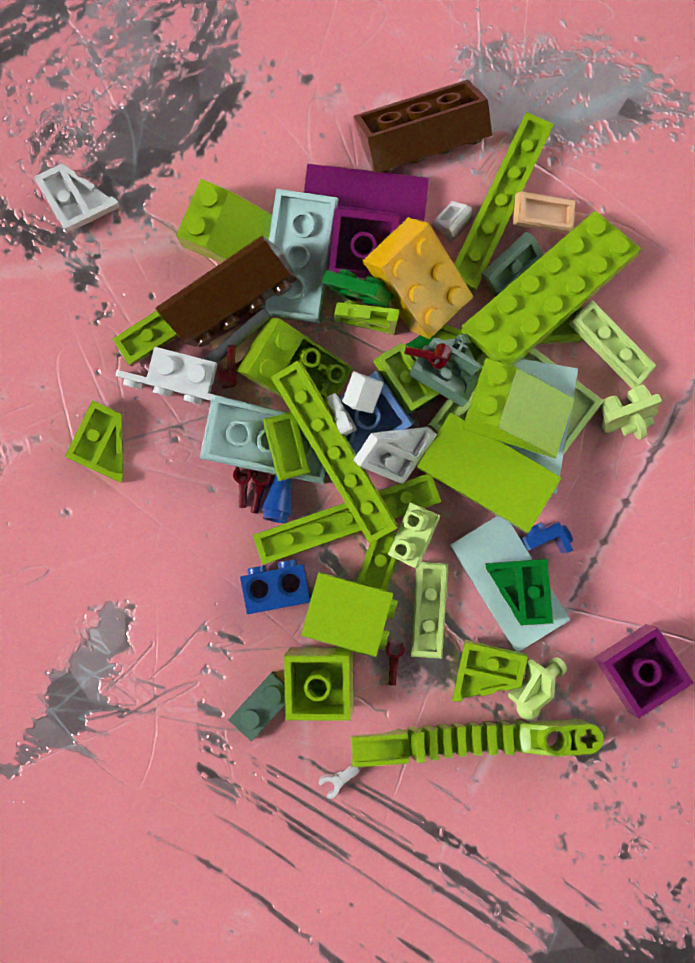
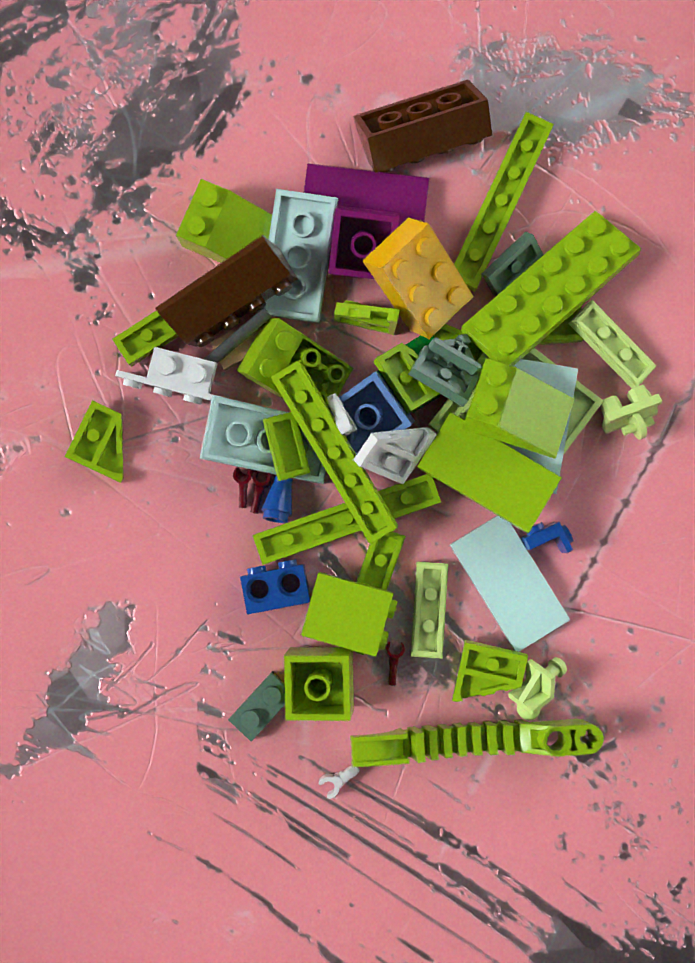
(73, 198): white wing -> none
(228, 377): dark red hand -> none
(351, 288): green wing -> none
(362, 392): white slope -> none
(414, 535): yellowish green hips -> none
(437, 358): dark red hand -> none
(453, 219): white slope -> none
(525, 589): green wing -> none
(544, 212): light nougat tile -> none
(643, 670): magenta brick -> none

